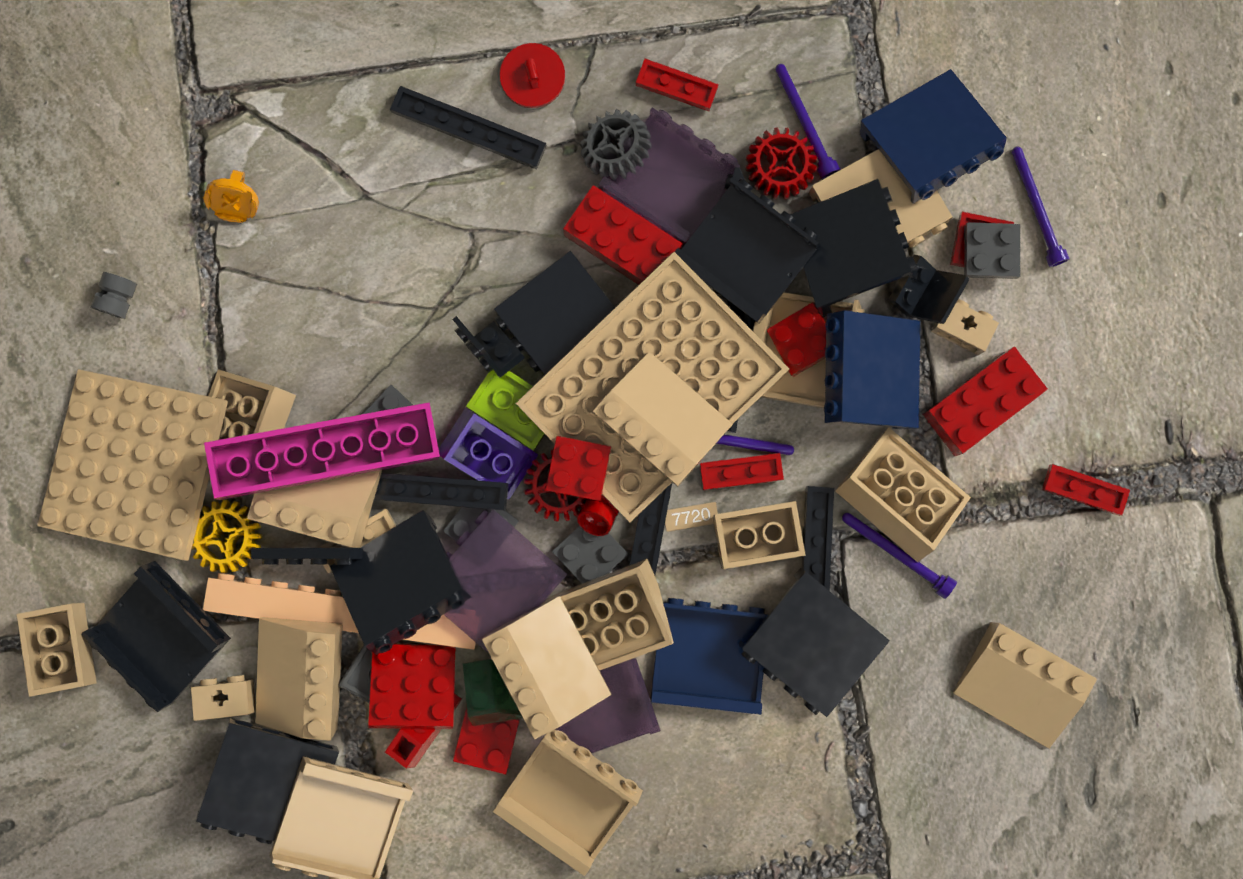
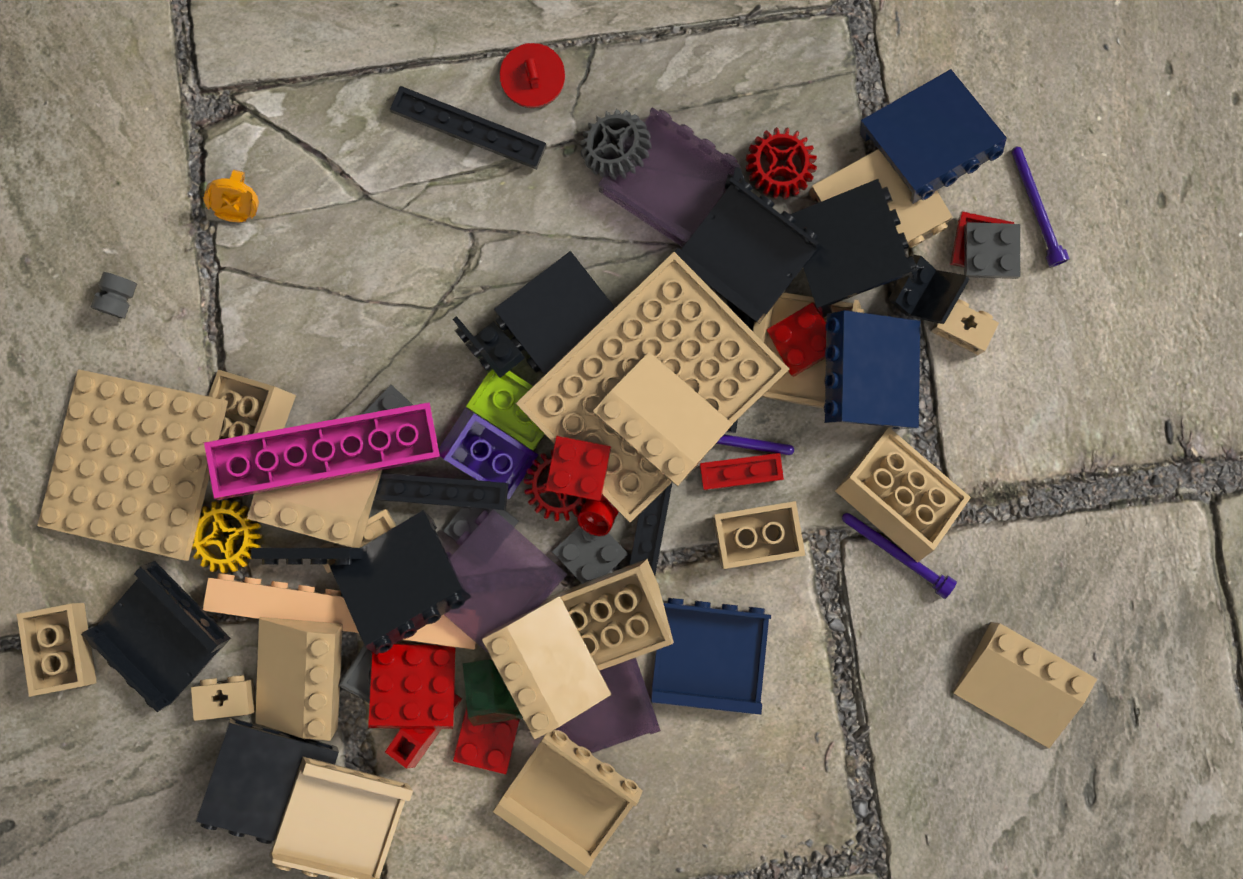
(619, 236): red brick -> none
(677, 85): red plate -> none
(690, 516): tan sticker -> none
(814, 645): black panel -> none
(818, 533): black plate -> none
(826, 164): dark purple piece -> none
(985, 401): red brick -> none
(1085, 489): red plate -> none

